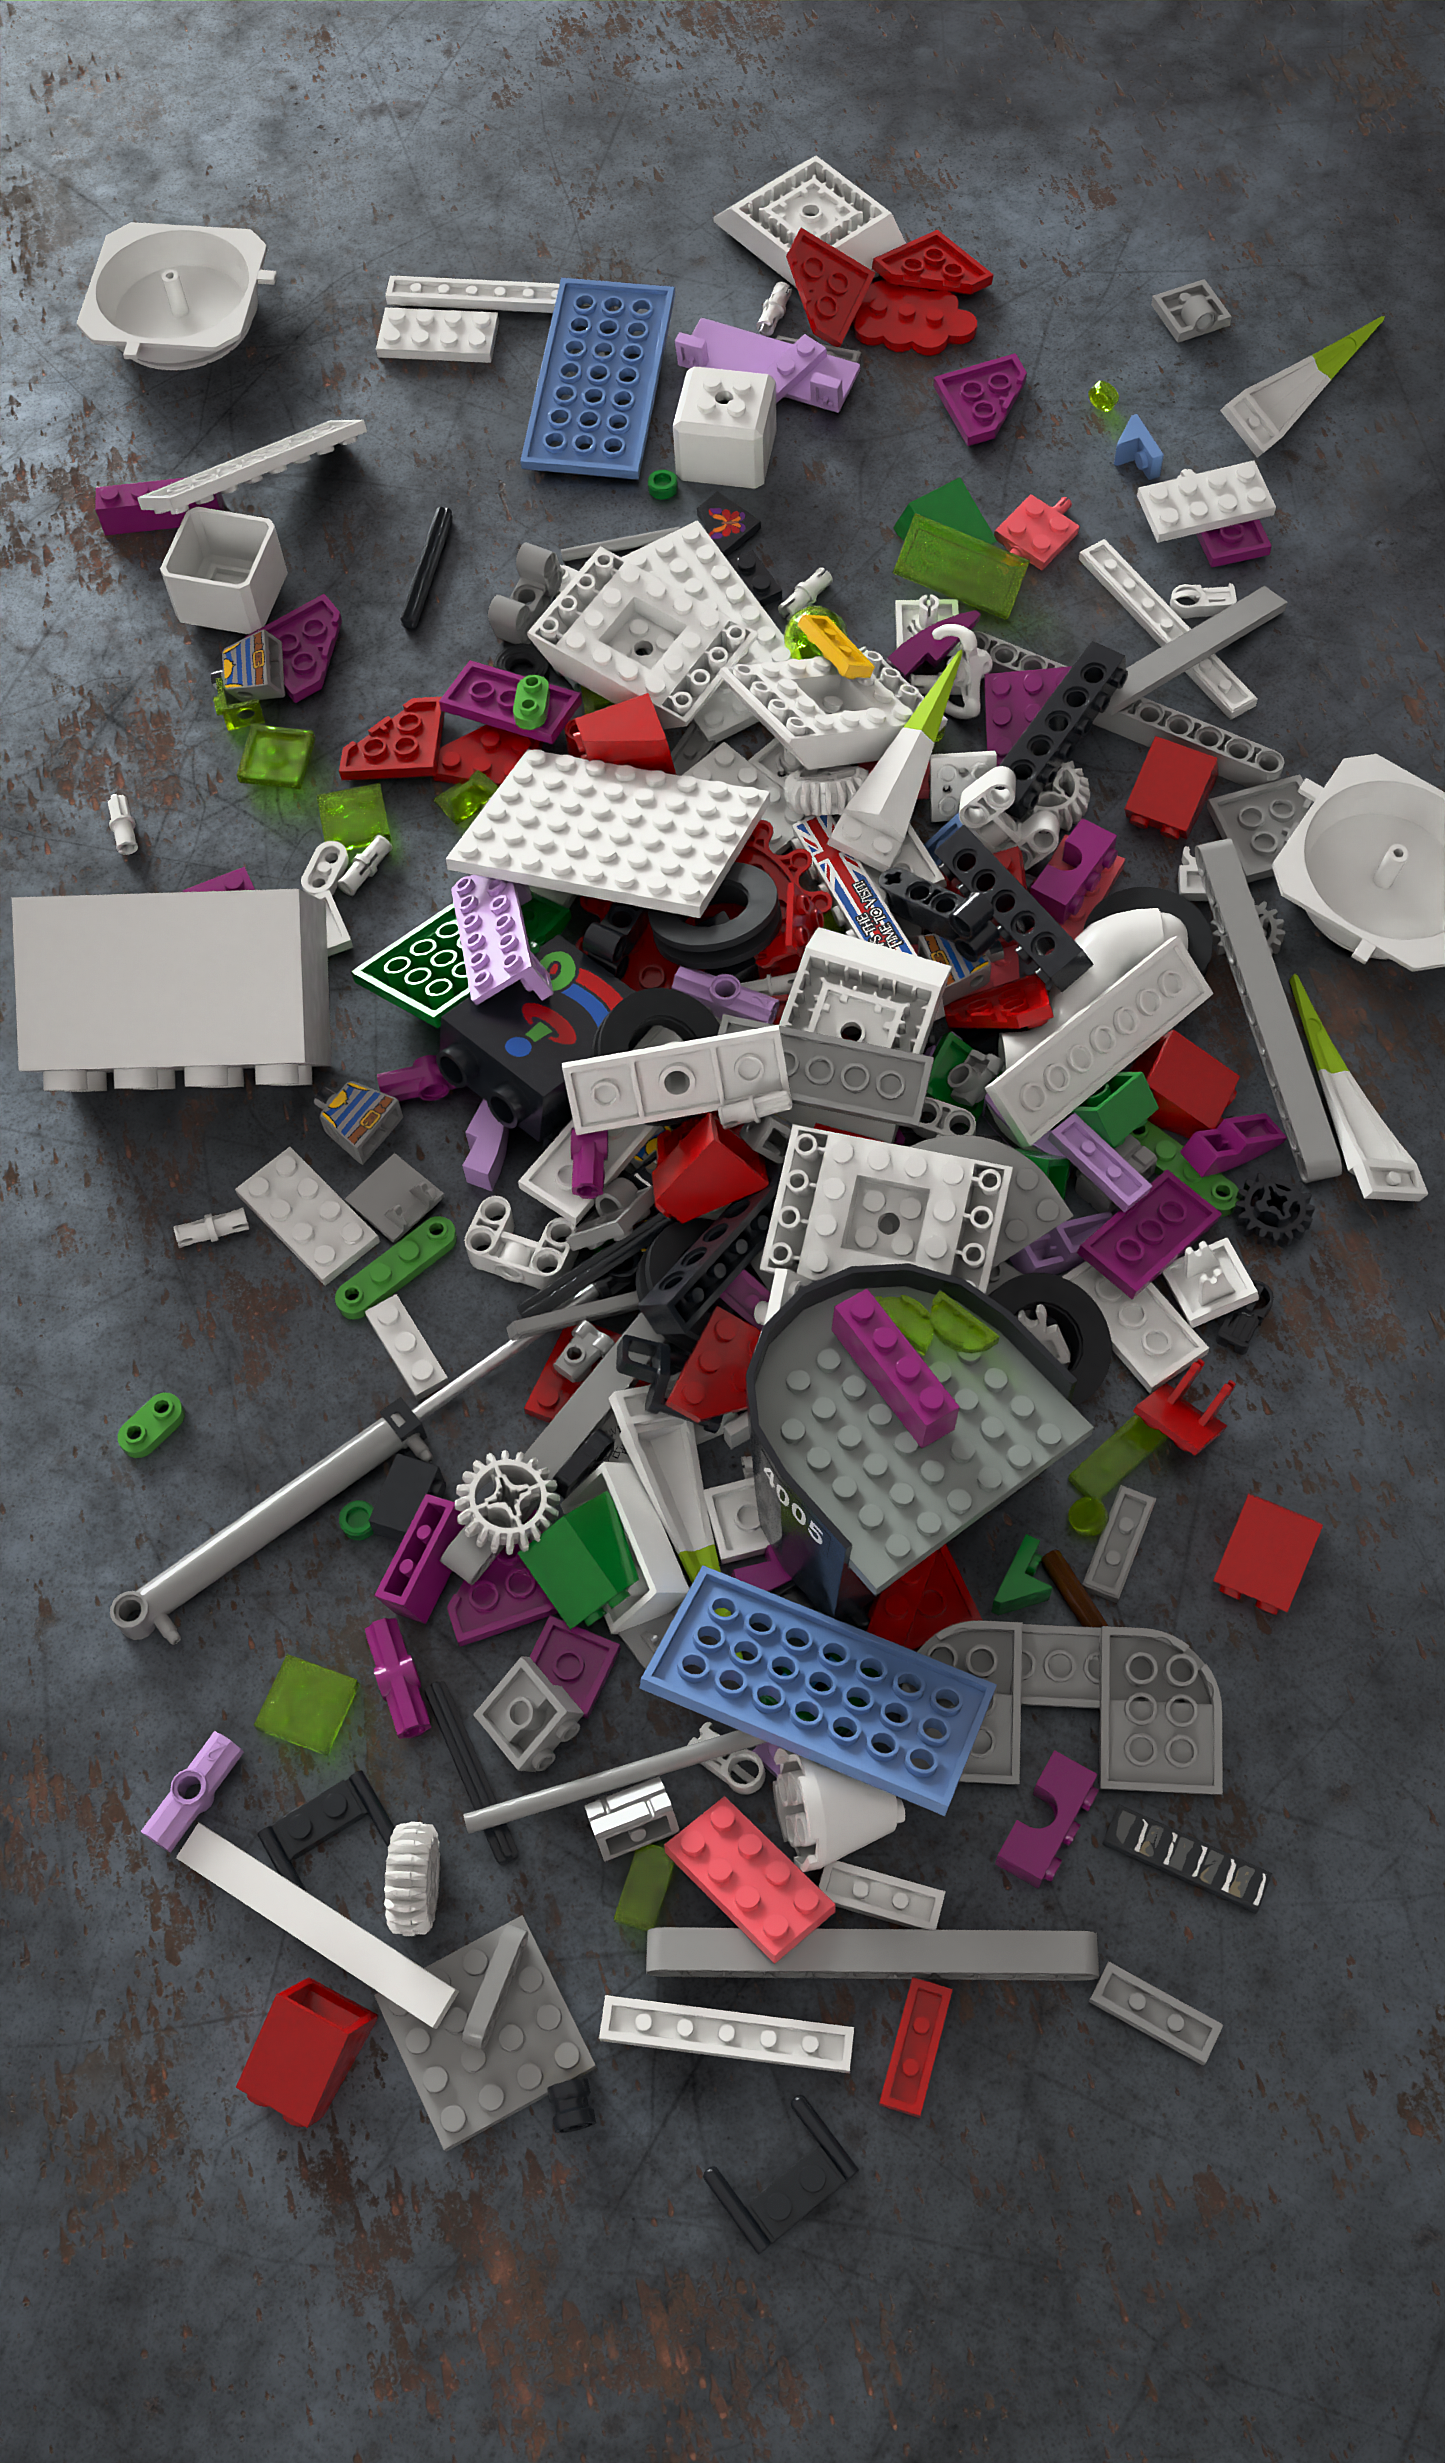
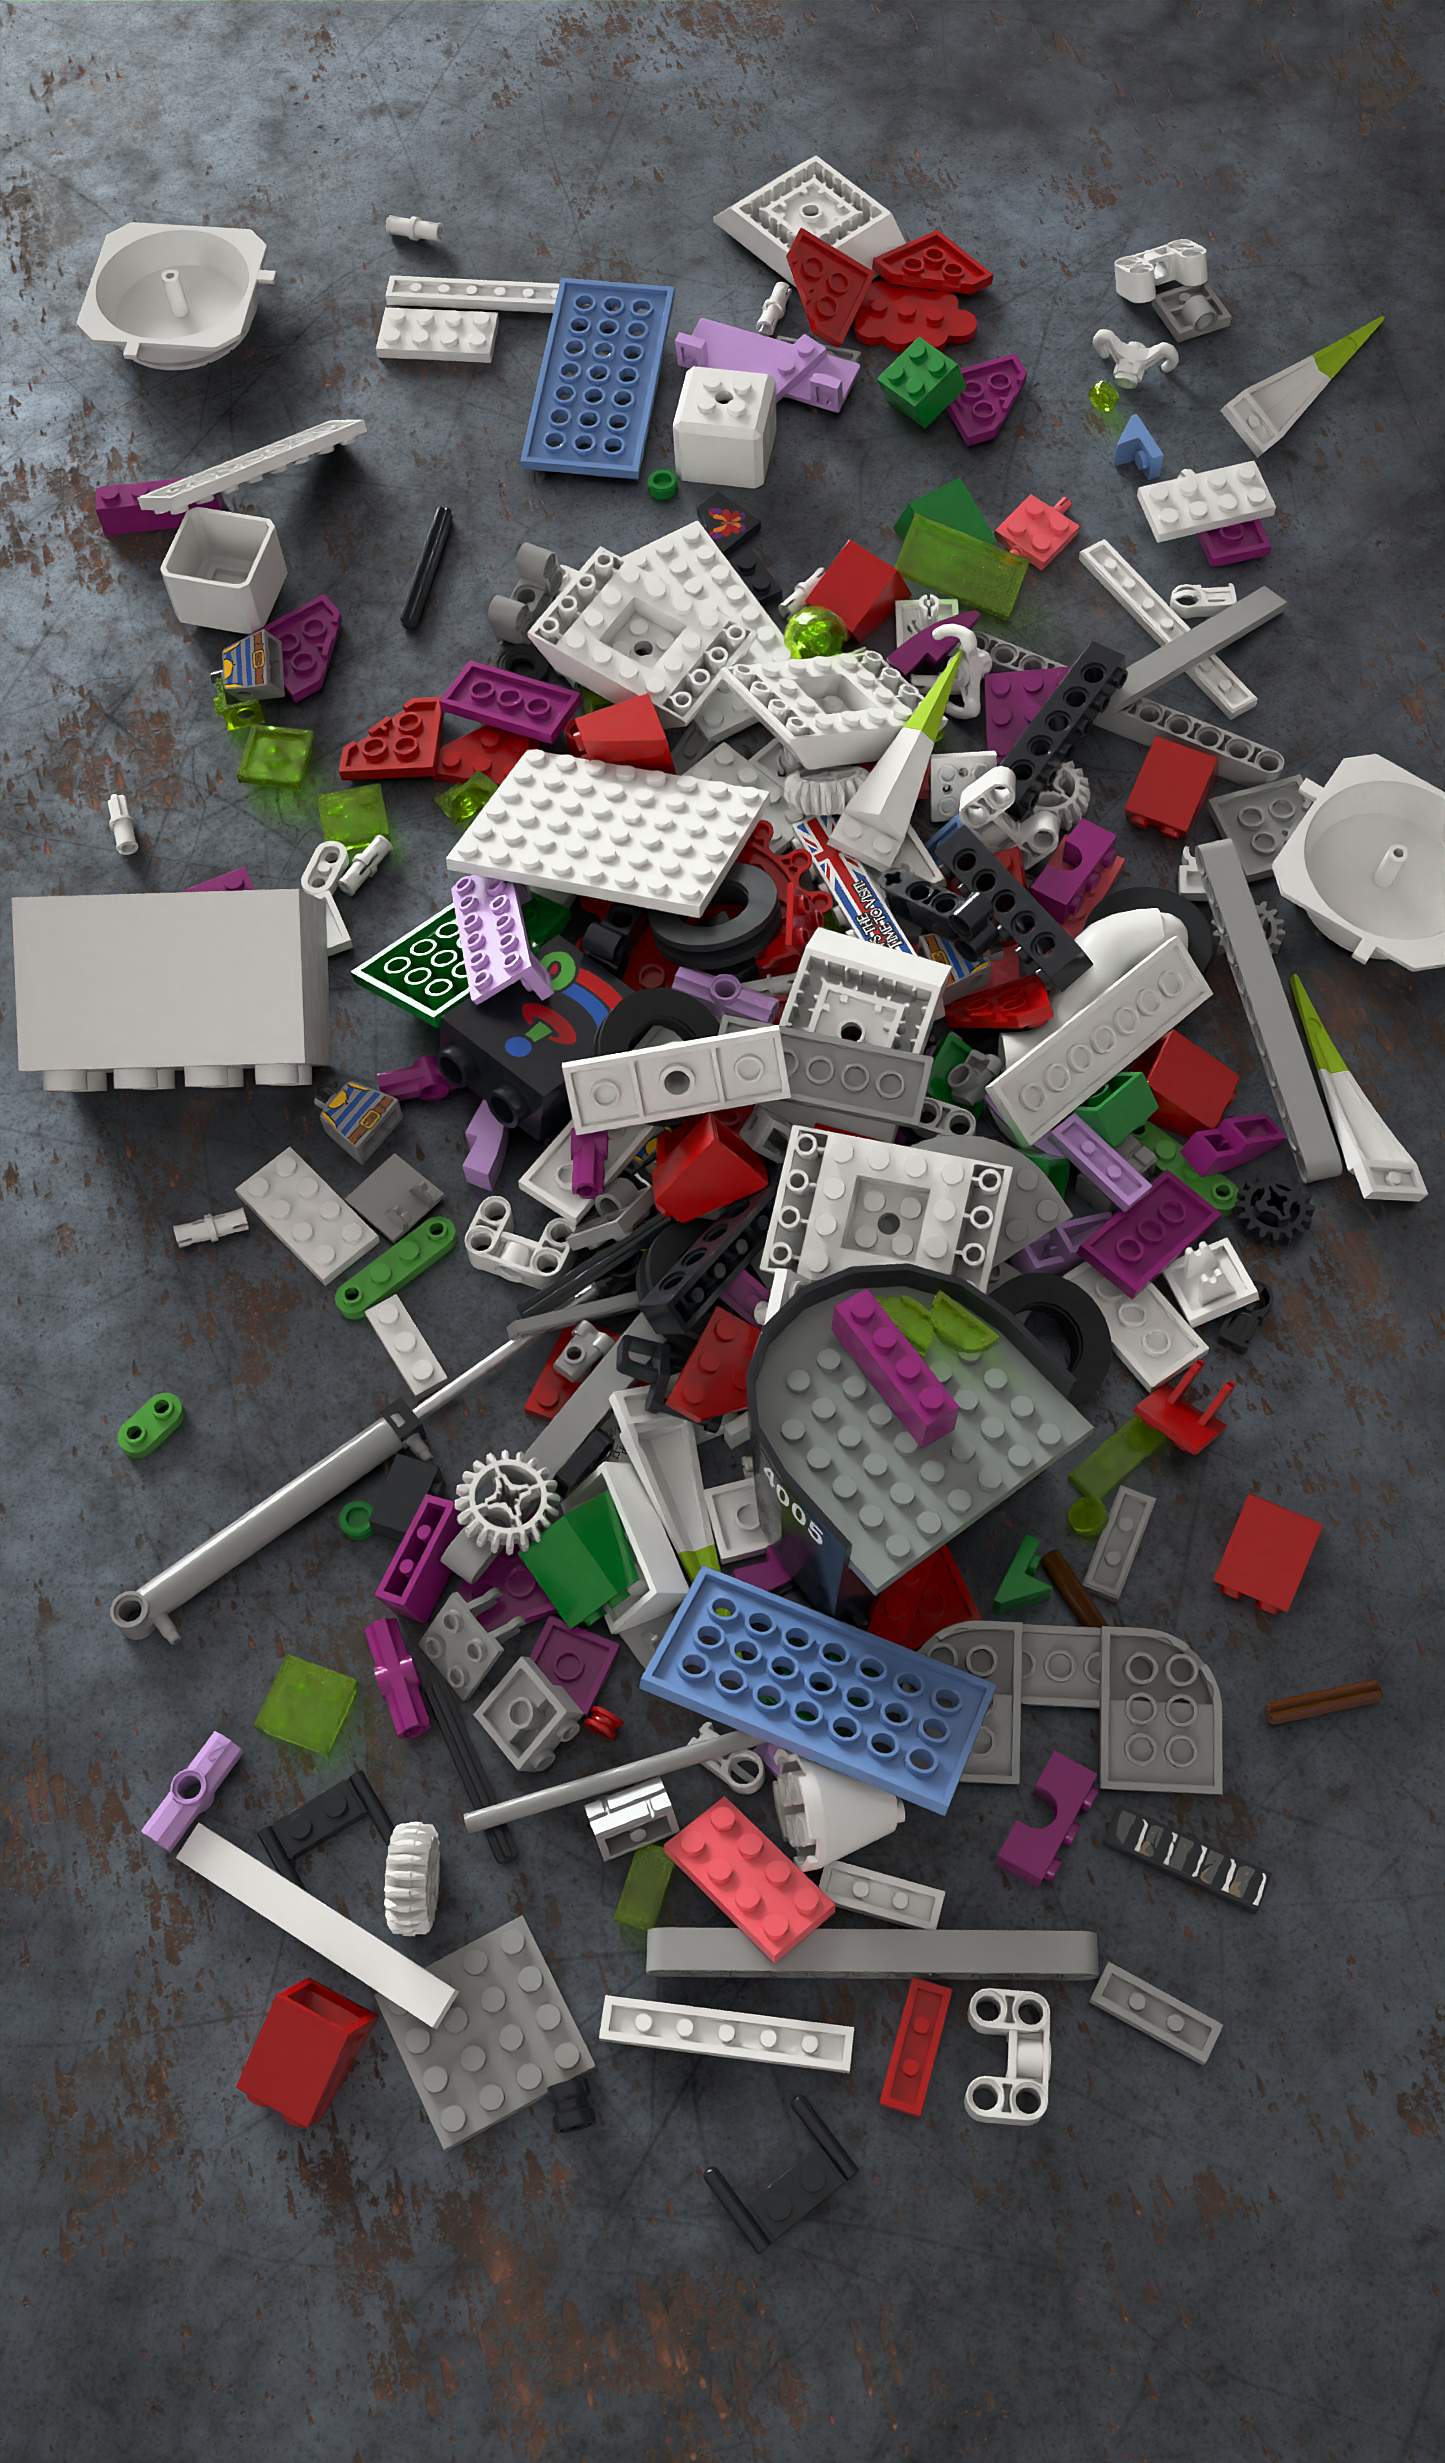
(415, 228): none -> white pin
(462, 1646): none -> light grey plate
(495, 1986): light grey beam -> none
(531, 702): bright green plate -> none
(603, 1723): none -> red bush
(615, 544): light grey bar -> none
(754, 1108): white axle -> none
(836, 646): yellow plate -> none
(859, 590): none -> red slope
(922, 382): none -> green brick
(1027, 2056): none -> white beam
(1048, 1336): white plate -> none
(1133, 358): none -> white piece
(1177, 261): none -> white beam
(1323, 1701): none -> reddish brown axle

